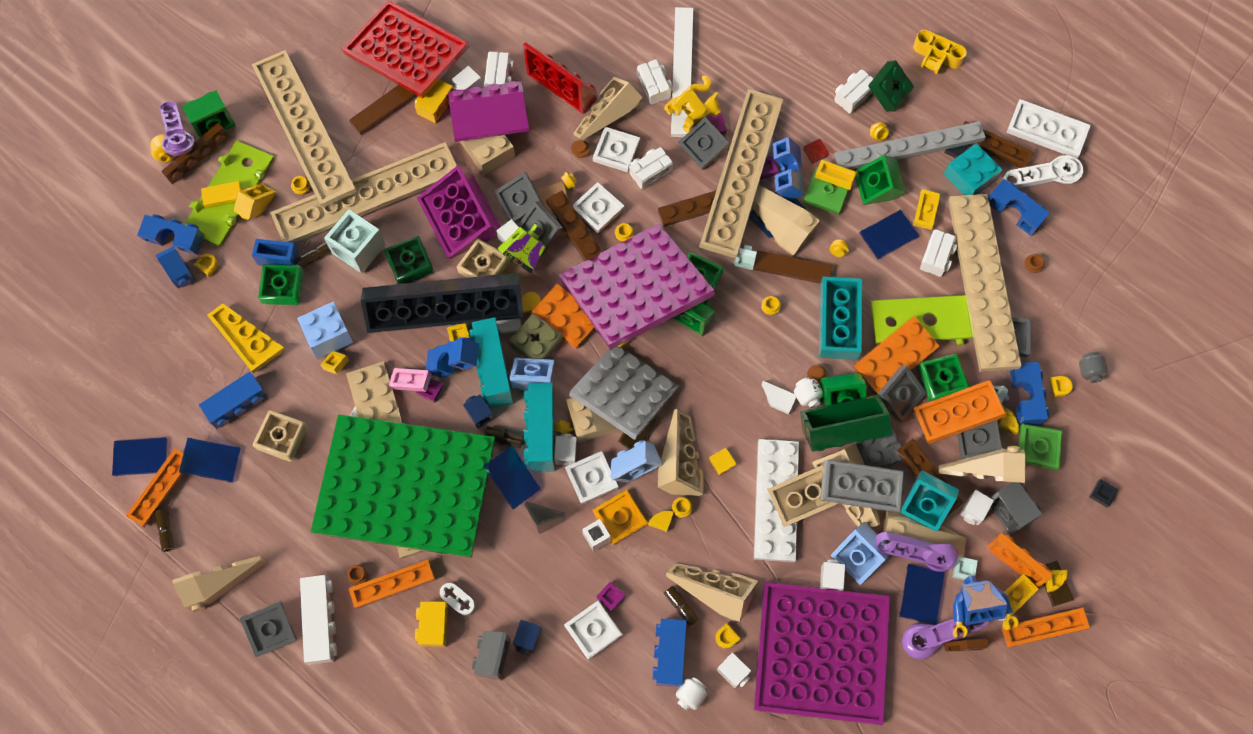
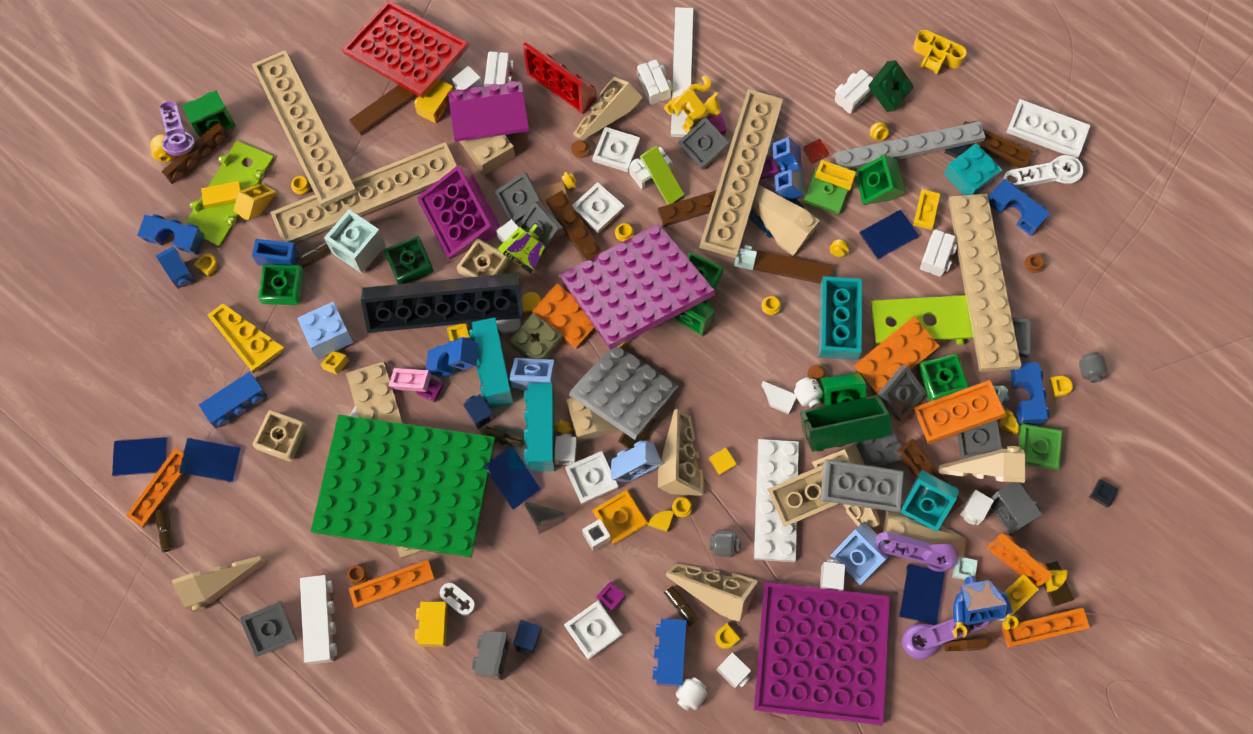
(662, 175): none -> lime tile
(724, 543): none -> dark grey head

